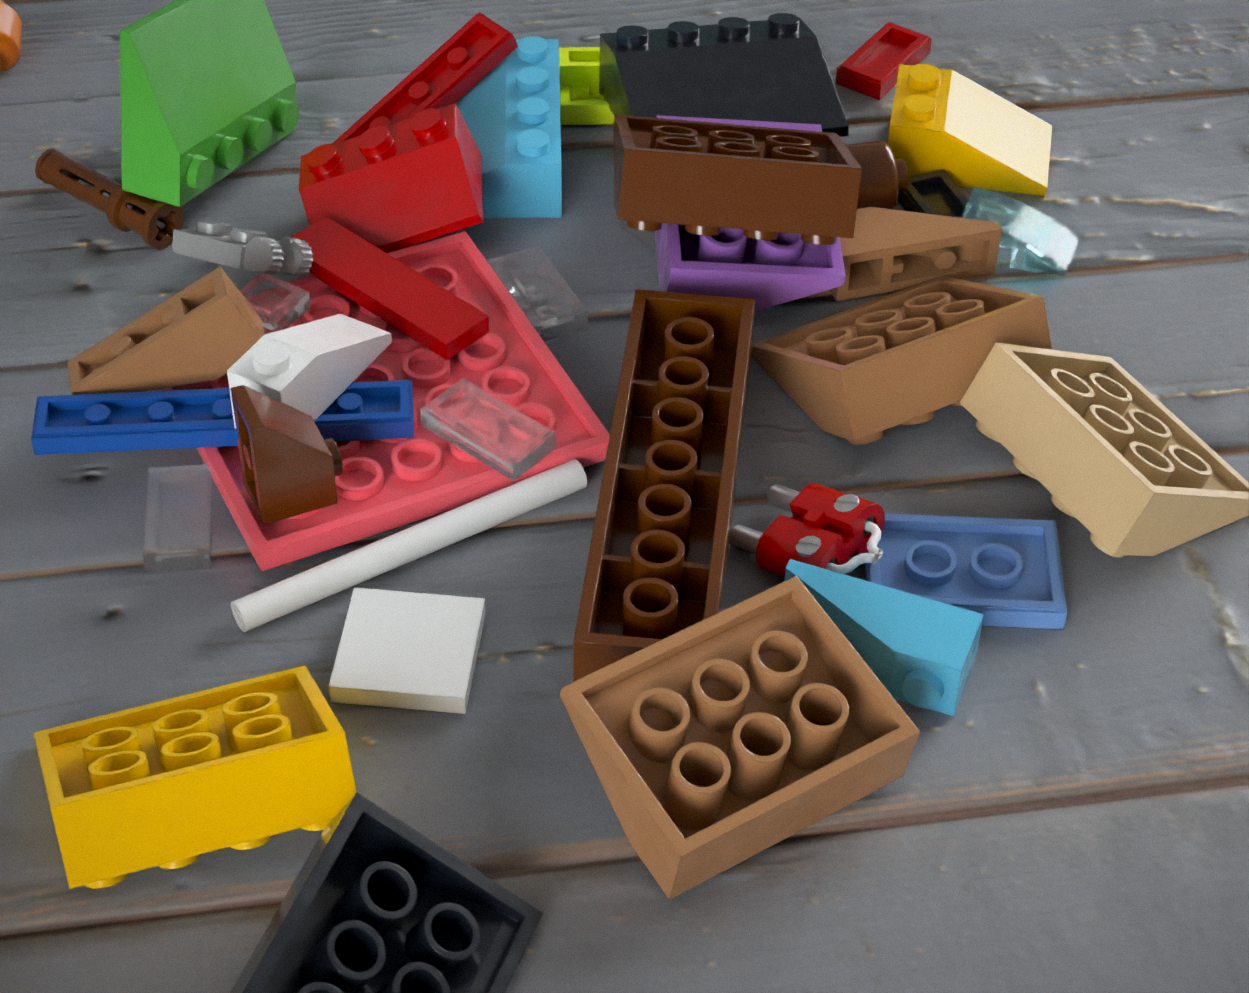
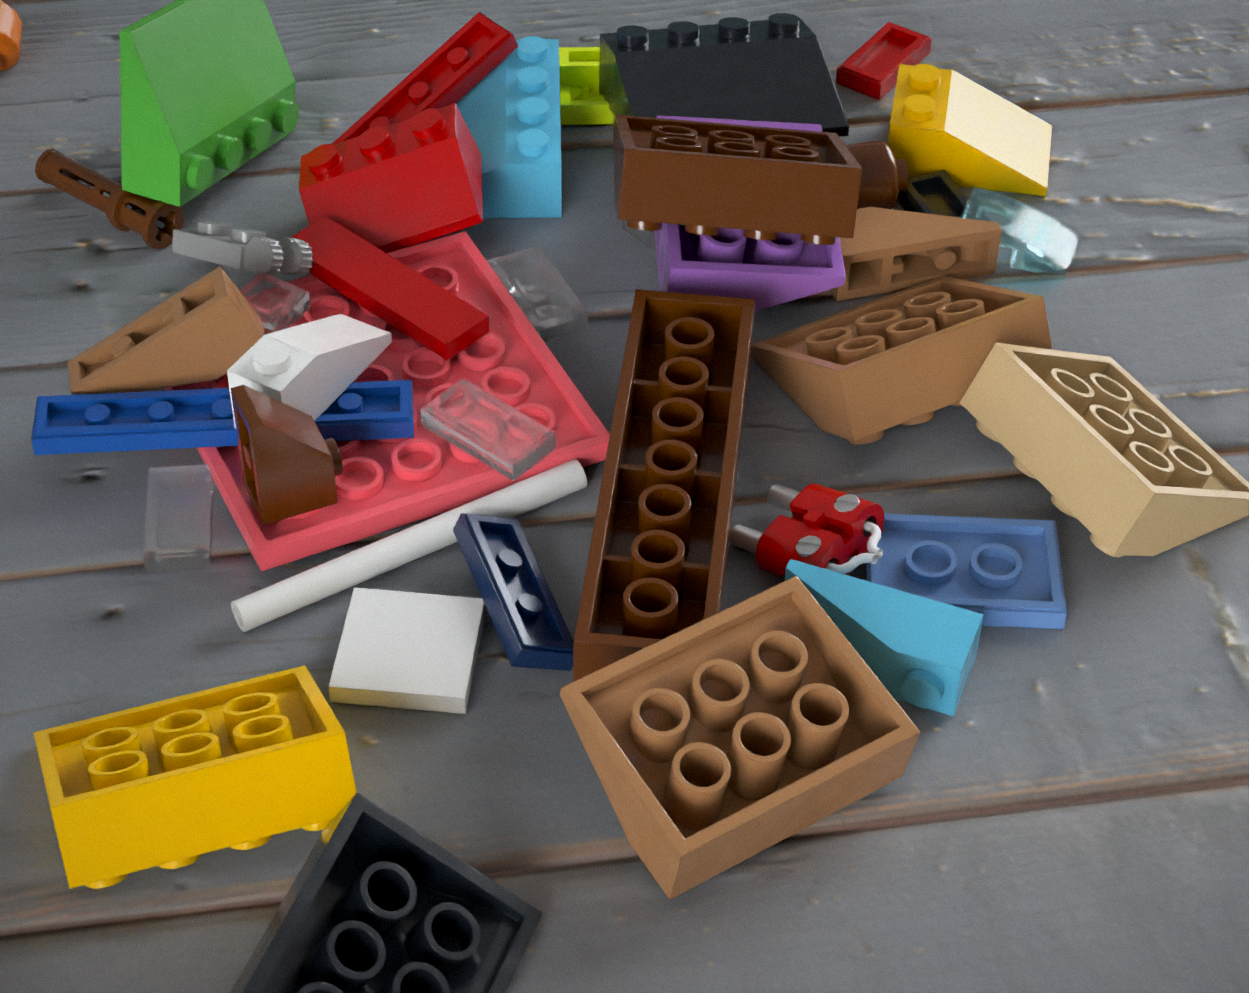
(515, 592): none -> dark blue tile

